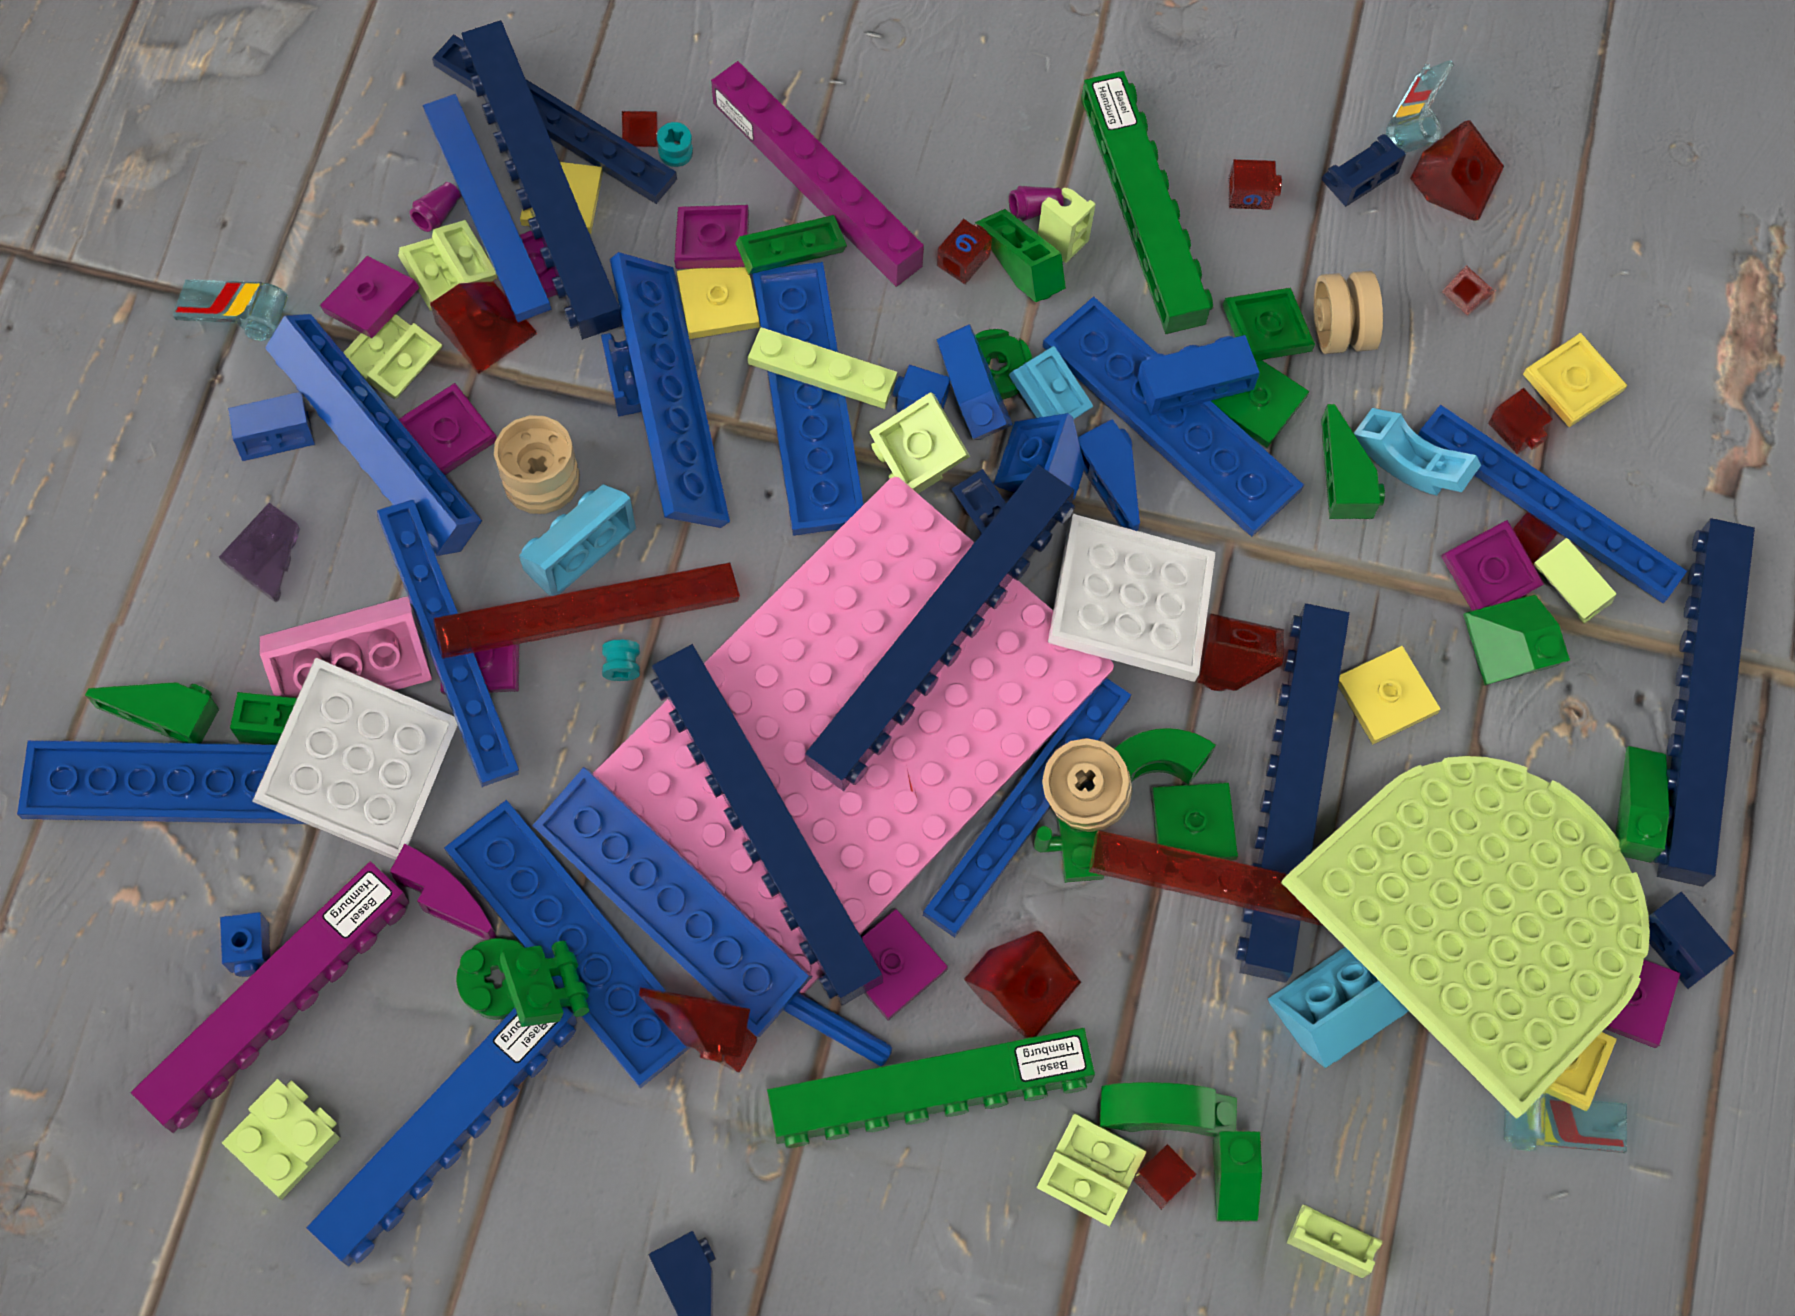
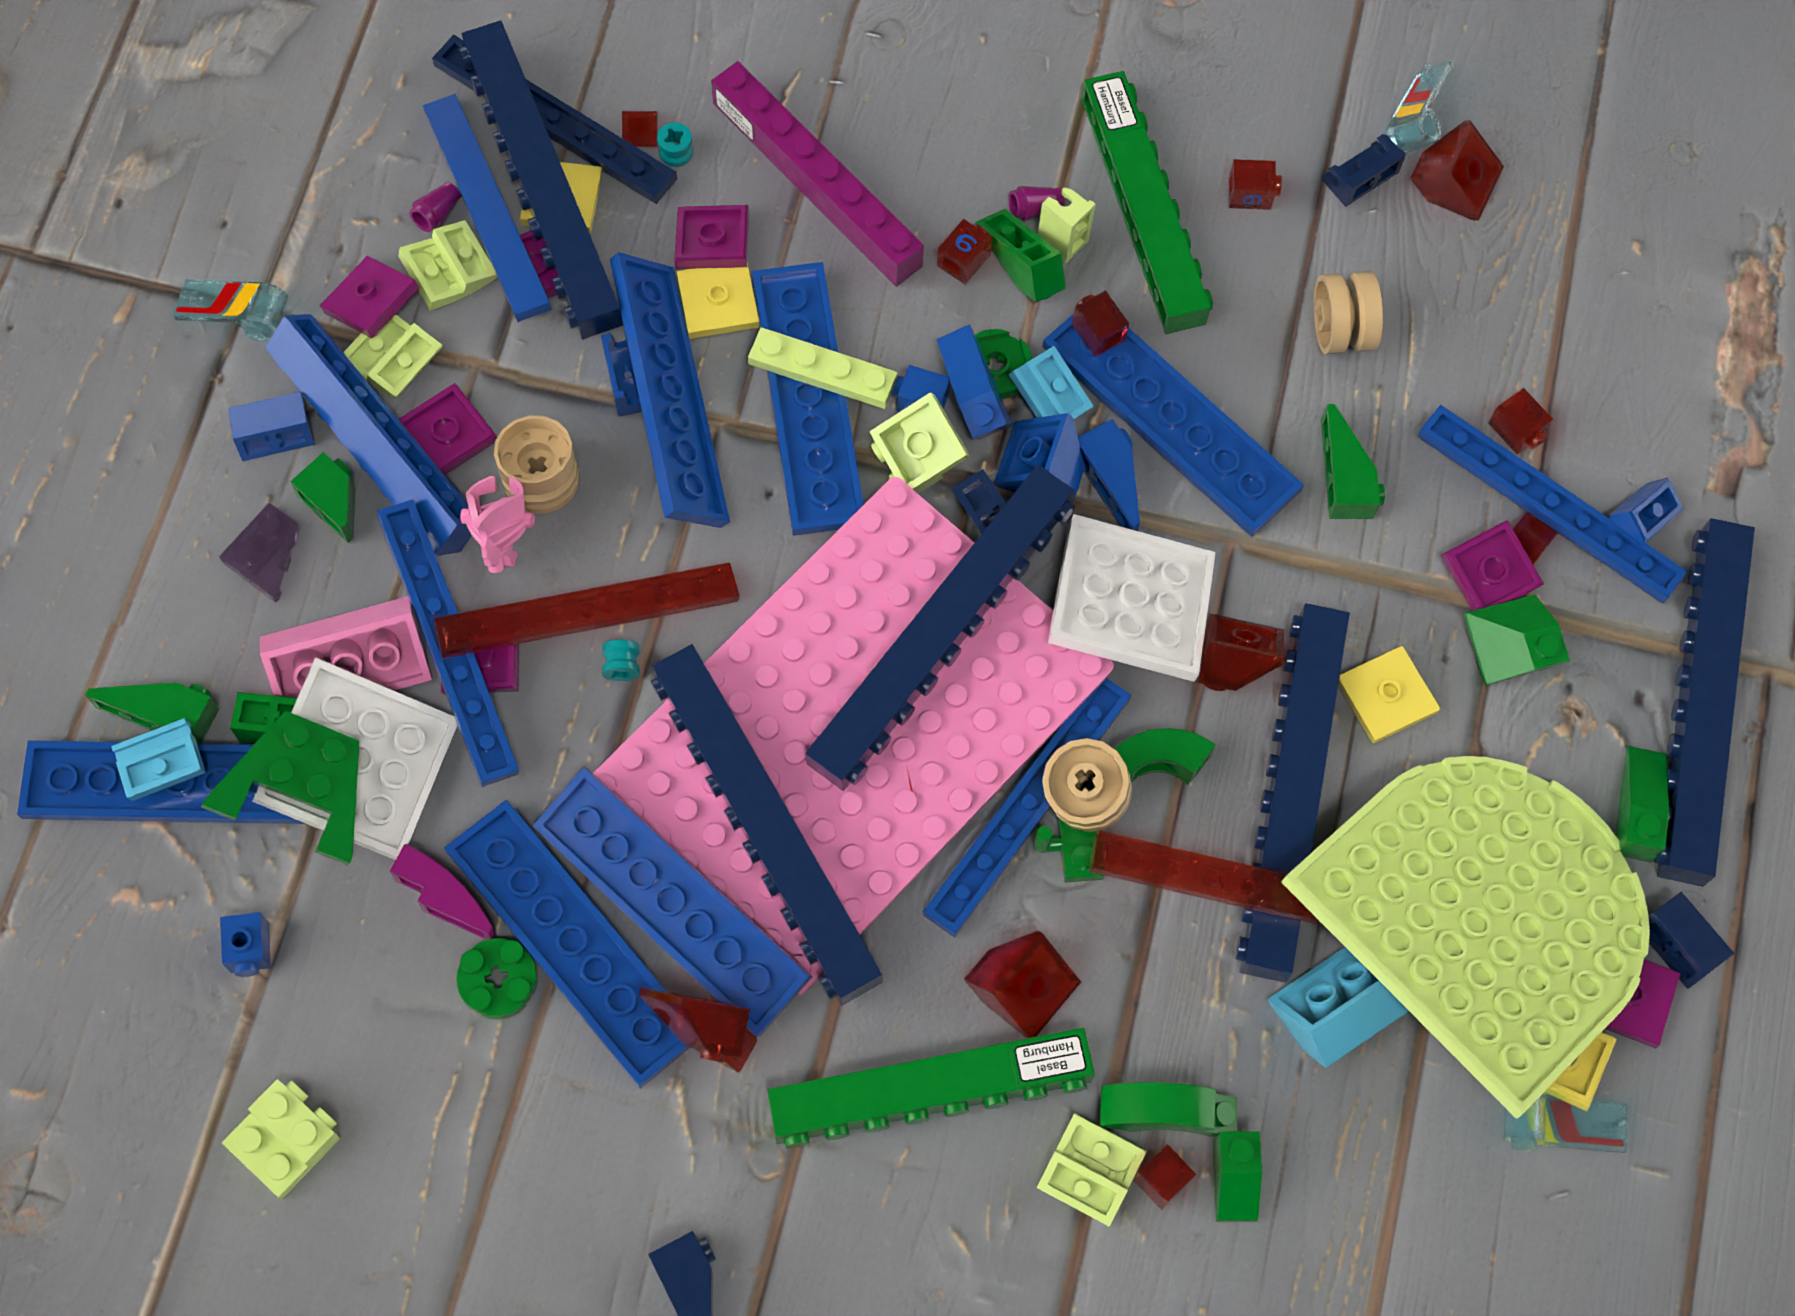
(158, 759): none -> medium azure plate
(271, 998): magenta brick -> none
(304, 765): none -> green wing
(329, 493): none -> green slope
(435, 1135): blue brick -> none
(480, 323): clear red slope -> none
(498, 523): none -> bright pink helmet
(532, 984): green plate -> none
(578, 539): medium azure slope -> none
(791, 244): green plate -> none
(839, 1029): blue axle -> none
(904, 961): magenta plate -> none
(1100, 323): none -> clear red brick
(1196, 819): green plate -> none
(1197, 374): blue brick -> none
(1267, 407): green plate -> none
(1270, 323): green plate -> none
(1334, 1242): yellowish green hinge -> none
(1411, 458): medium azure arch -> none
(1468, 290): clear red slope -> none
(1574, 379): light yellow plate -> none
(1576, 580): yellowish green hinge -> none
(1648, 510): none -> blue slope

